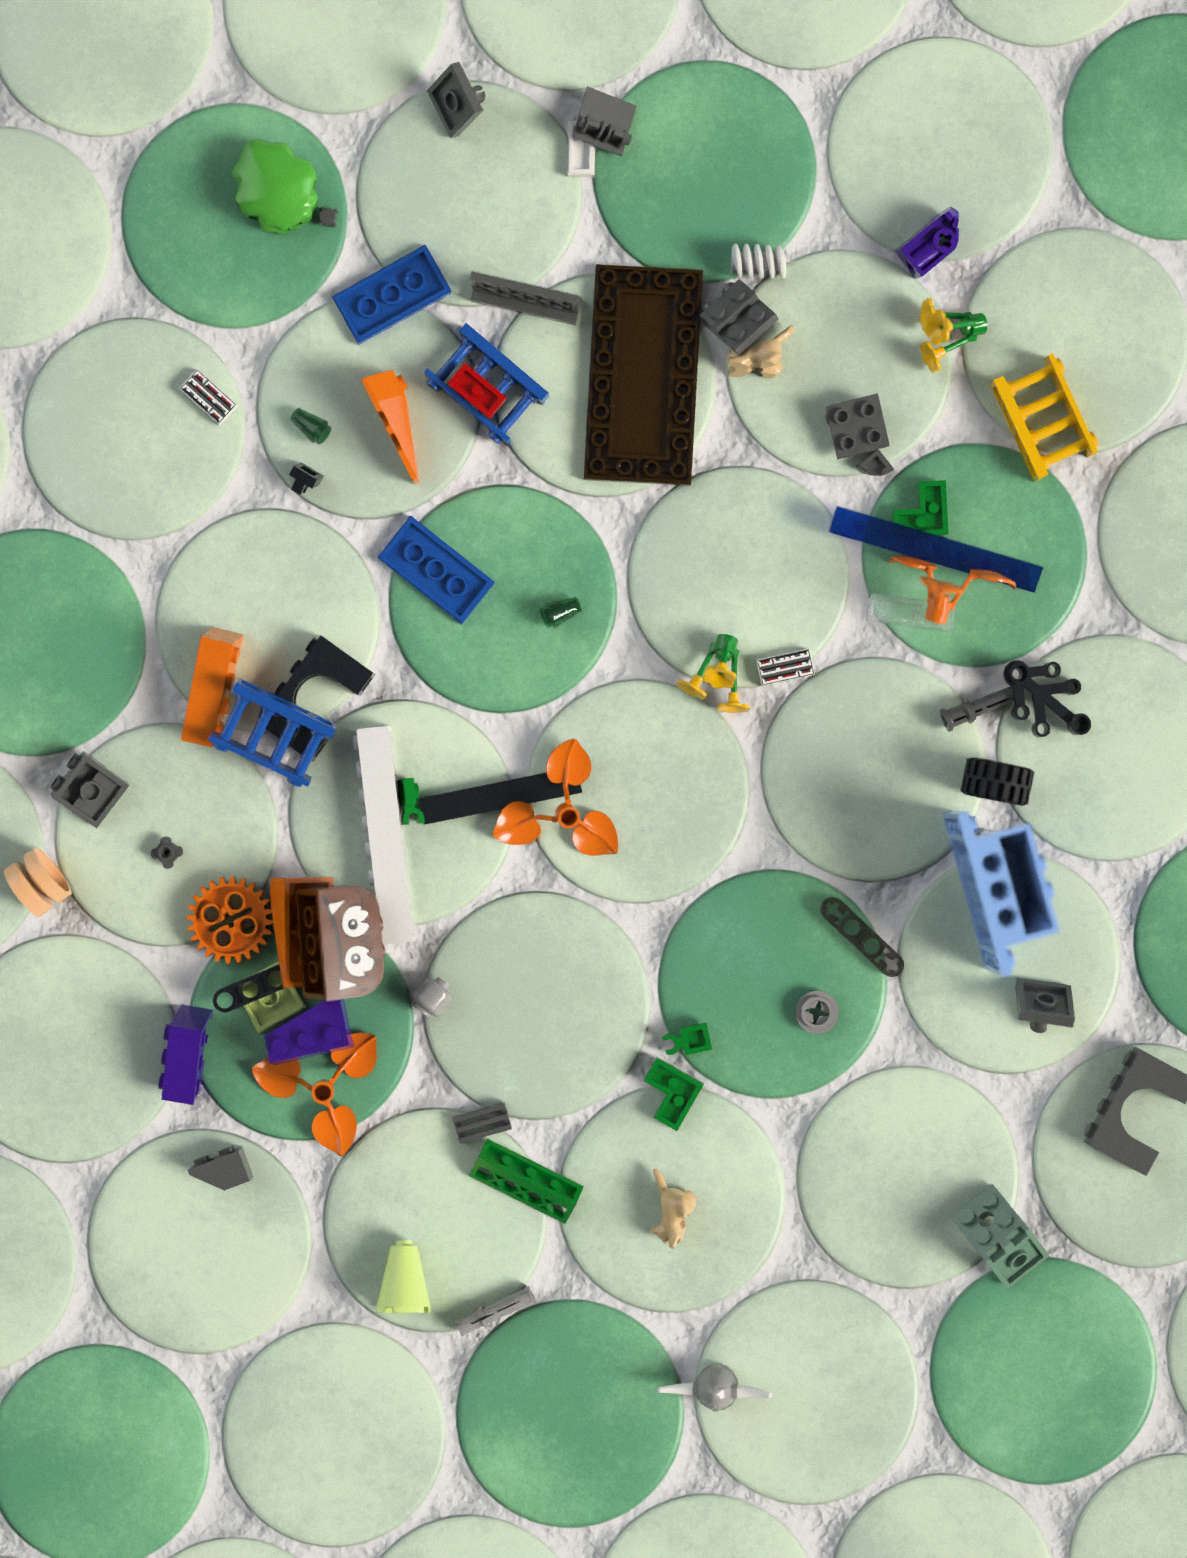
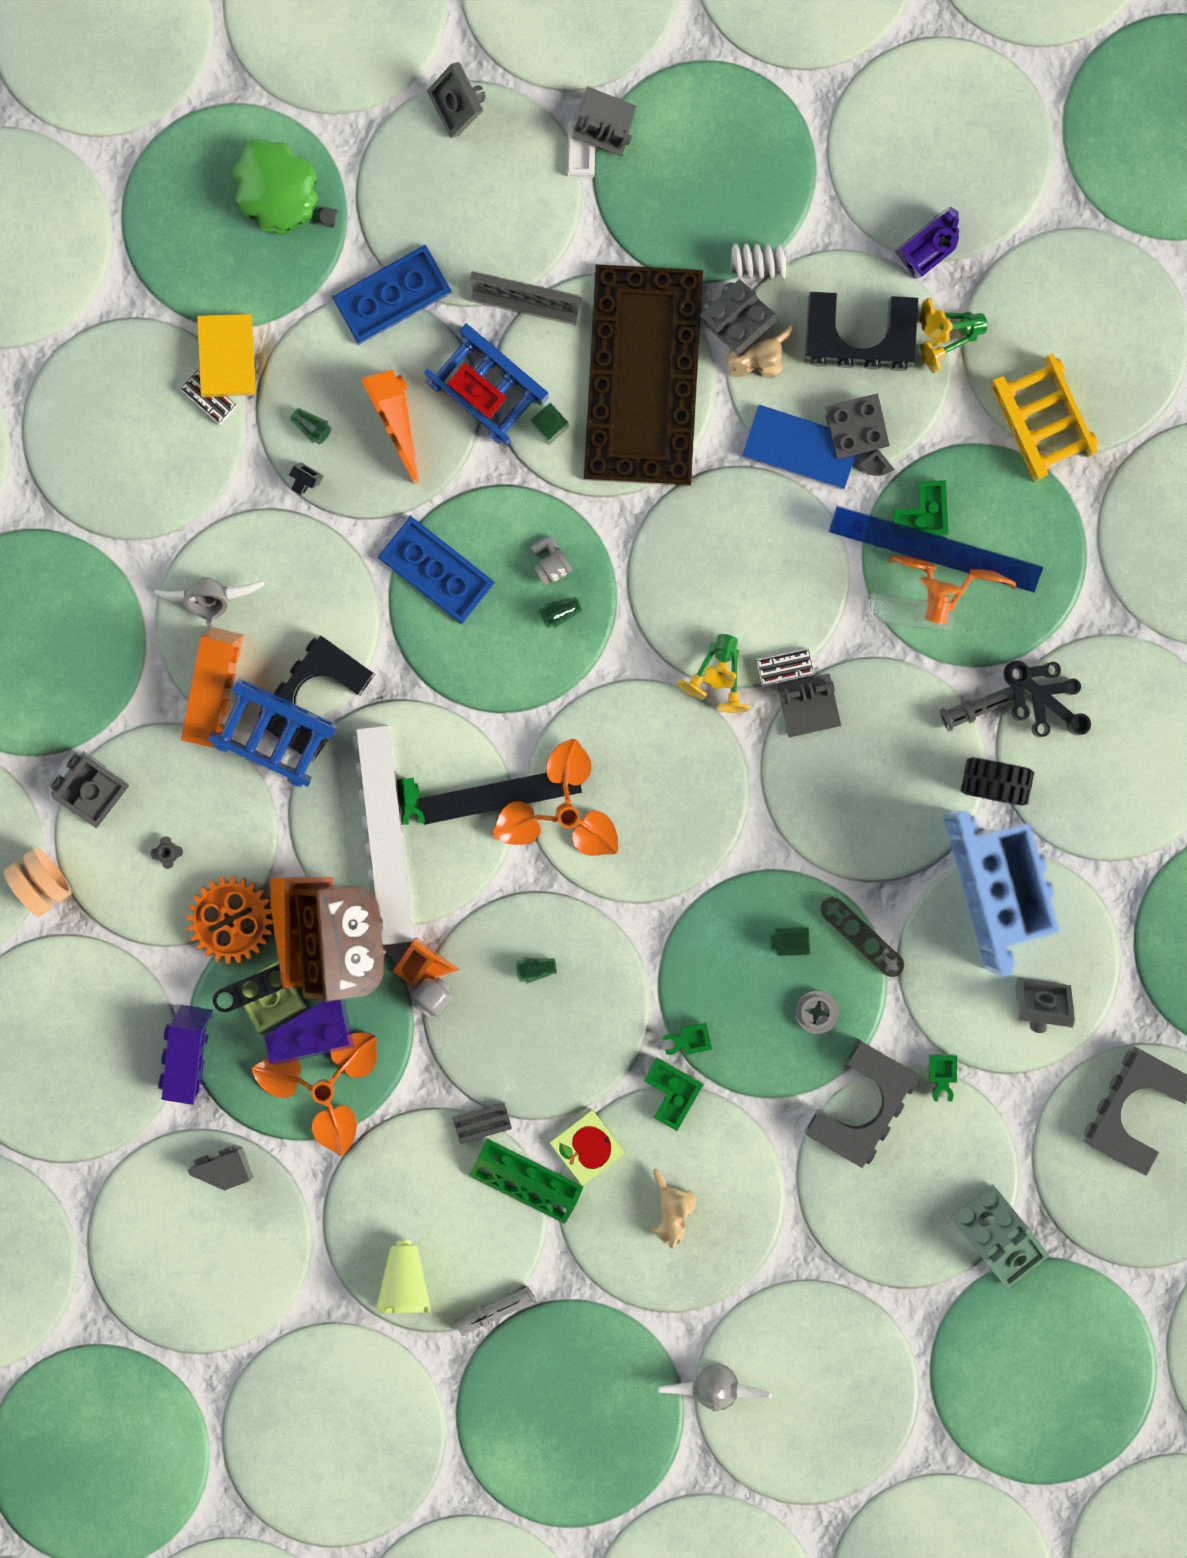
(208, 597): none -> light grey helmet
(226, 355): none -> yellow tile
(421, 963): none -> orange slope
(535, 968): none -> clear green cone
(549, 423): none -> clear green brick
(553, 566): none -> light grey piece
(587, 1147): none -> tile
(790, 941): none -> clear green brick
(796, 447): none -> blue tile
(809, 705): none -> dark grey hinge
(825, 345): none -> black arch
(859, 1141): none -> dark grey arch
(942, 1071): none -> green plate

